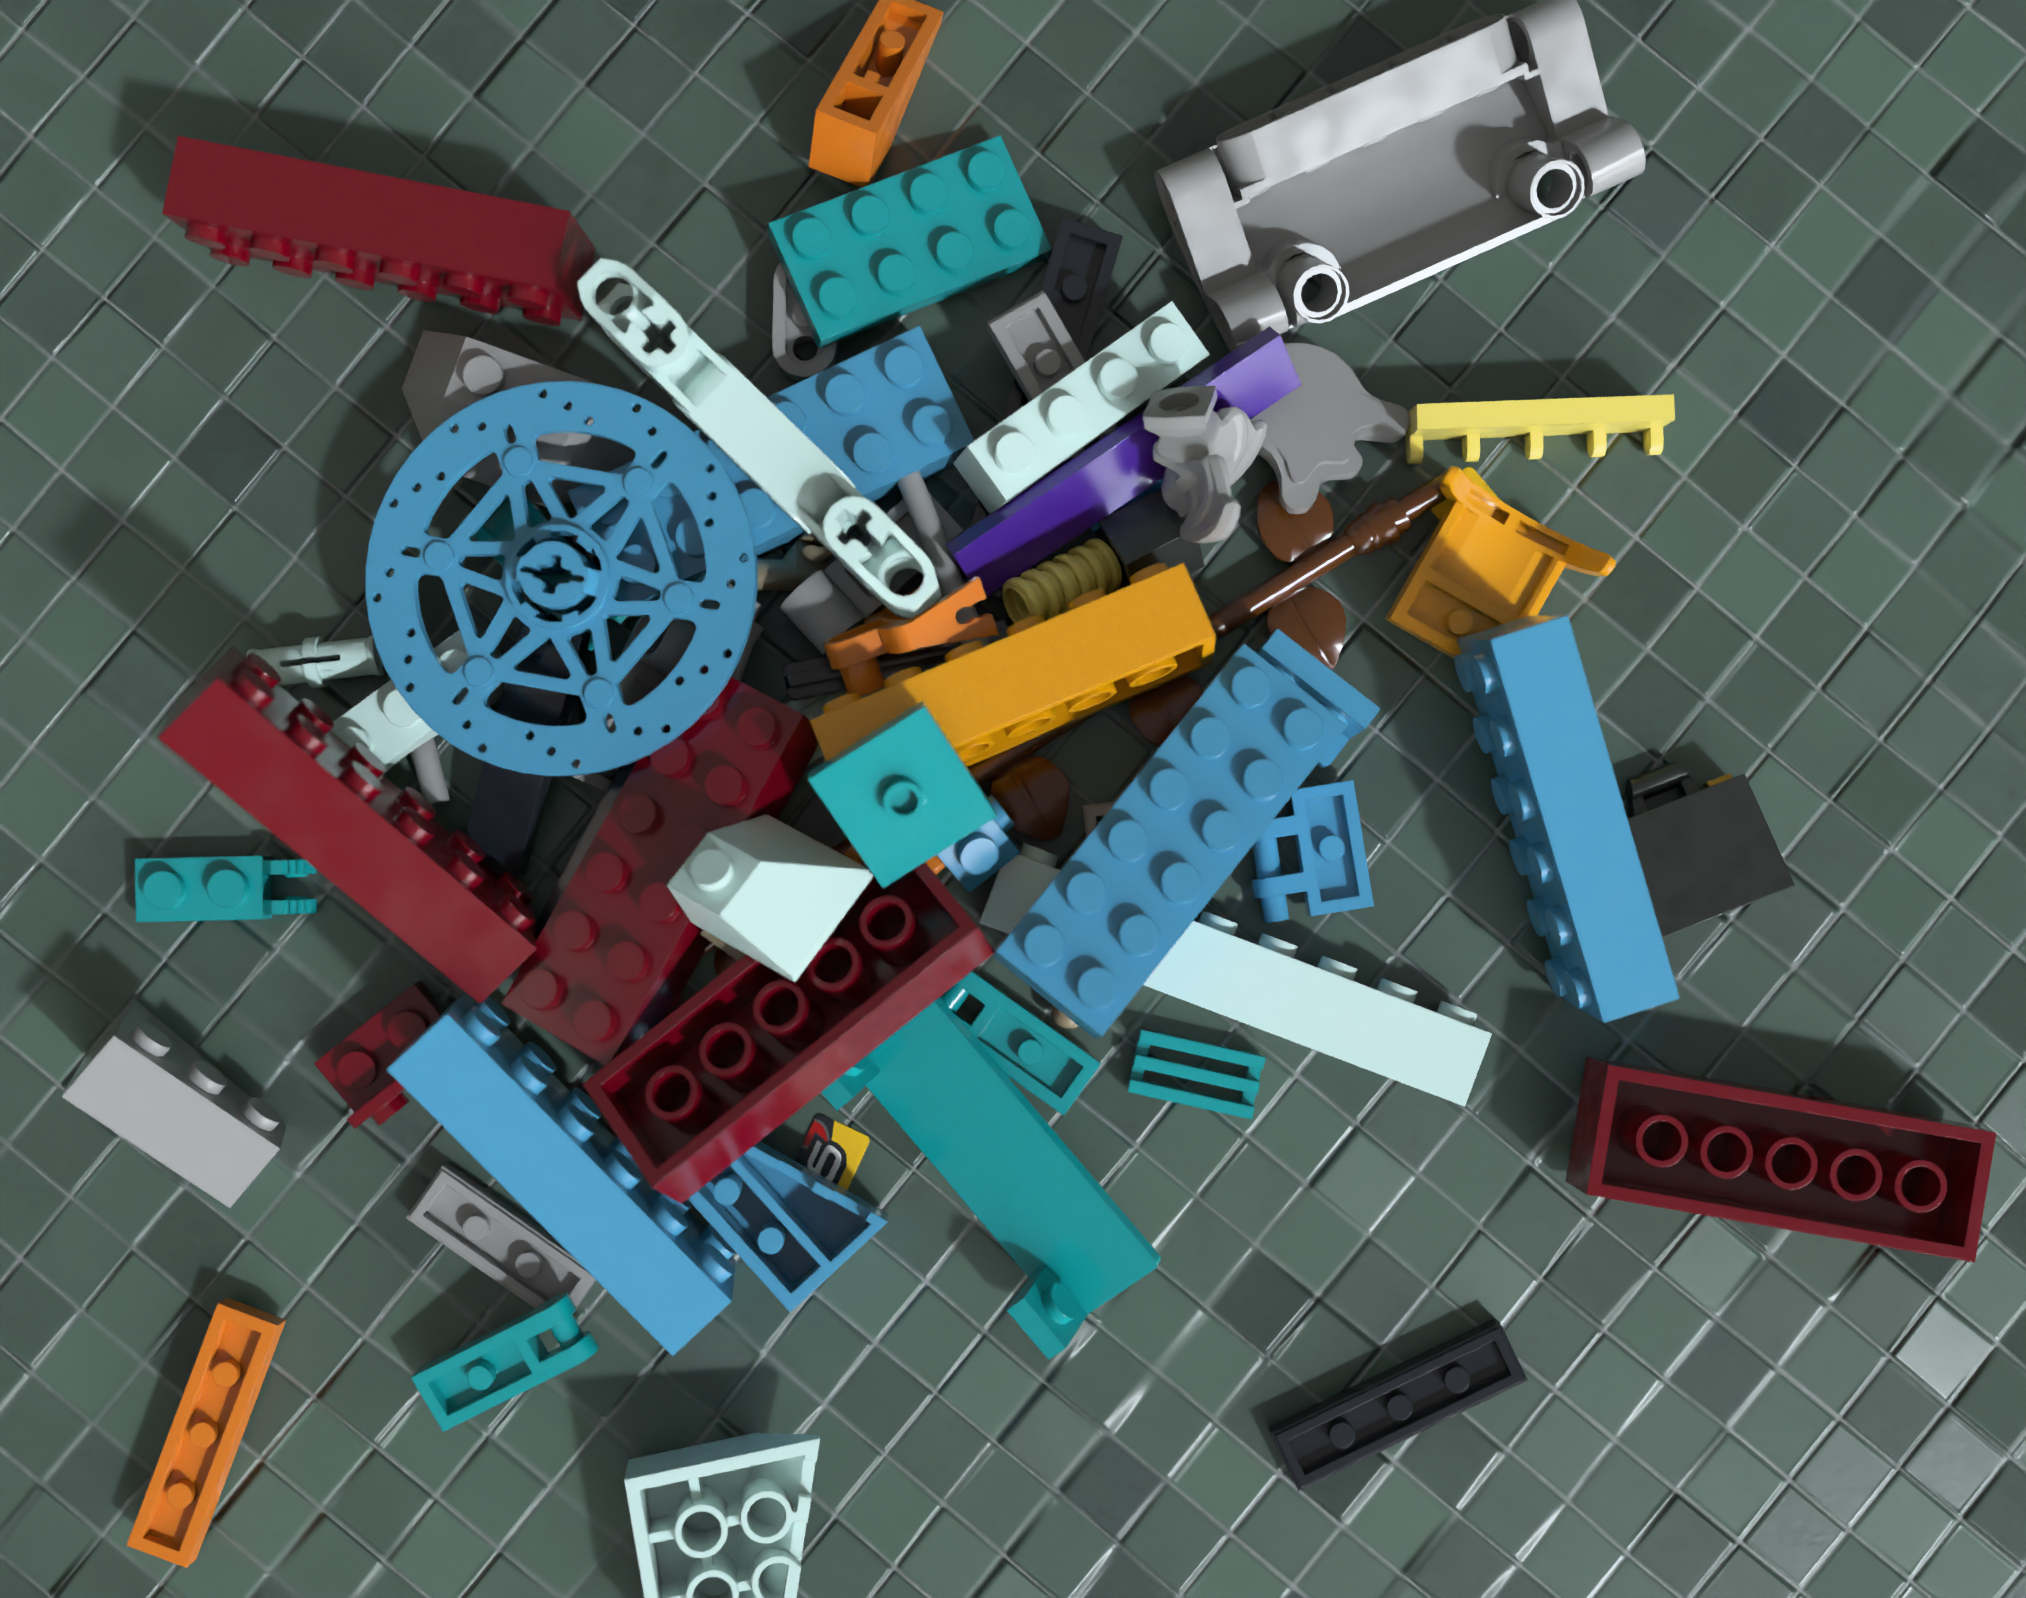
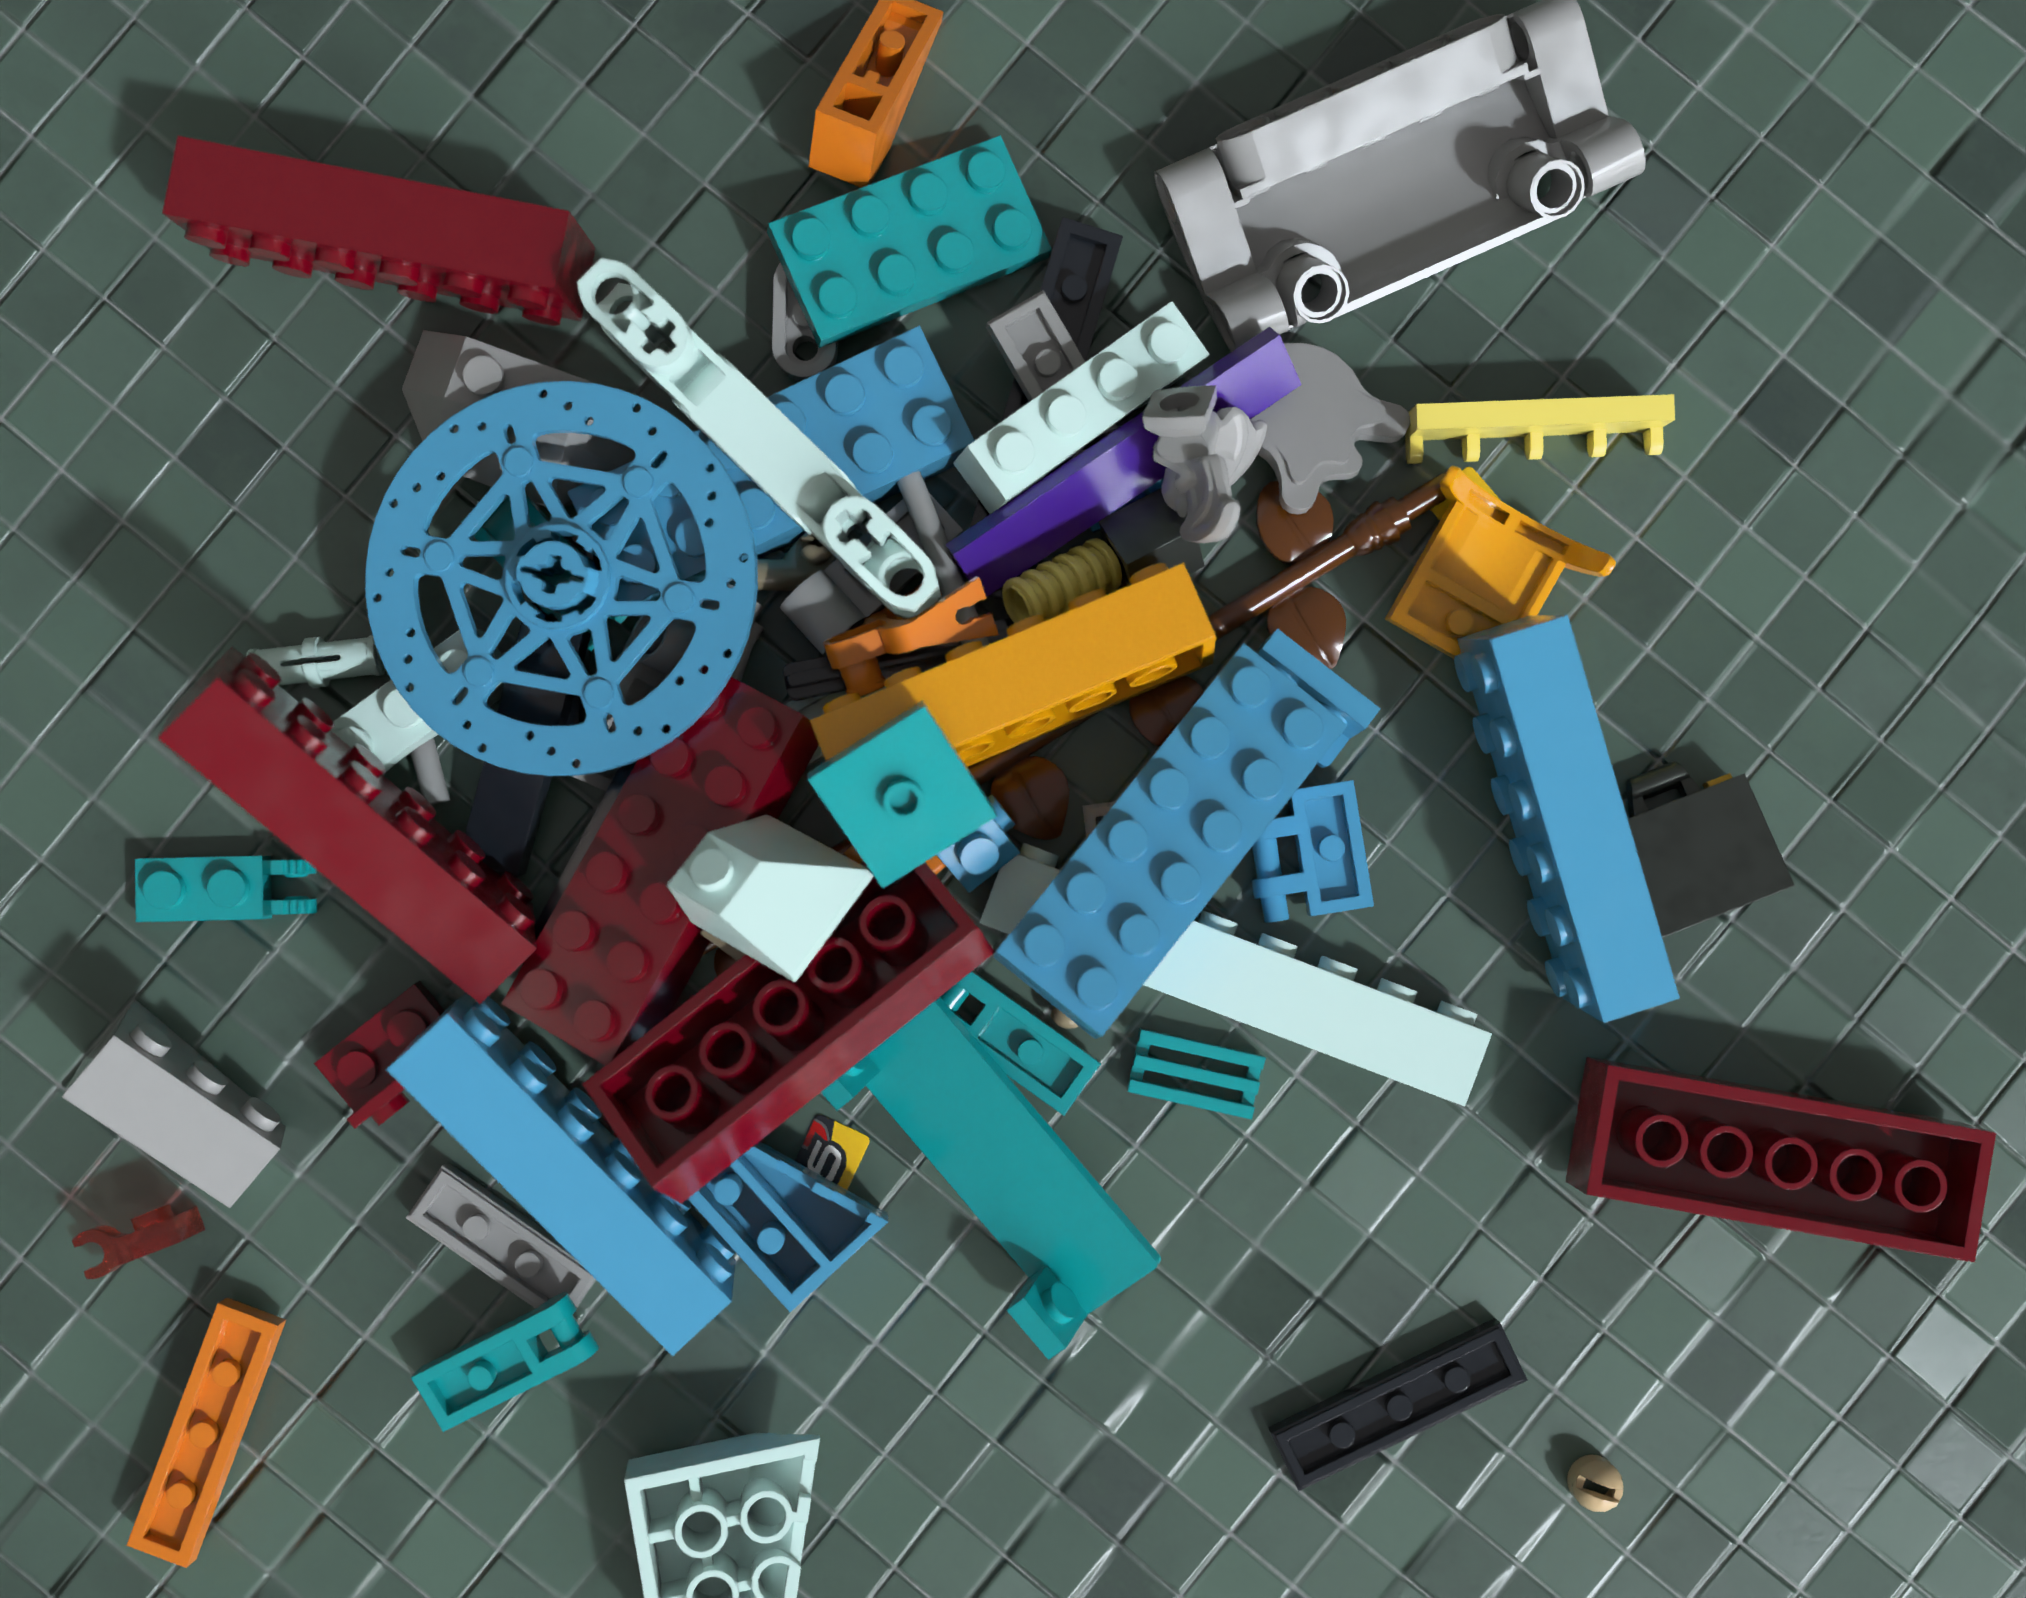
(151, 1233): none -> clear red plate
(1598, 1471): none -> tan hinge

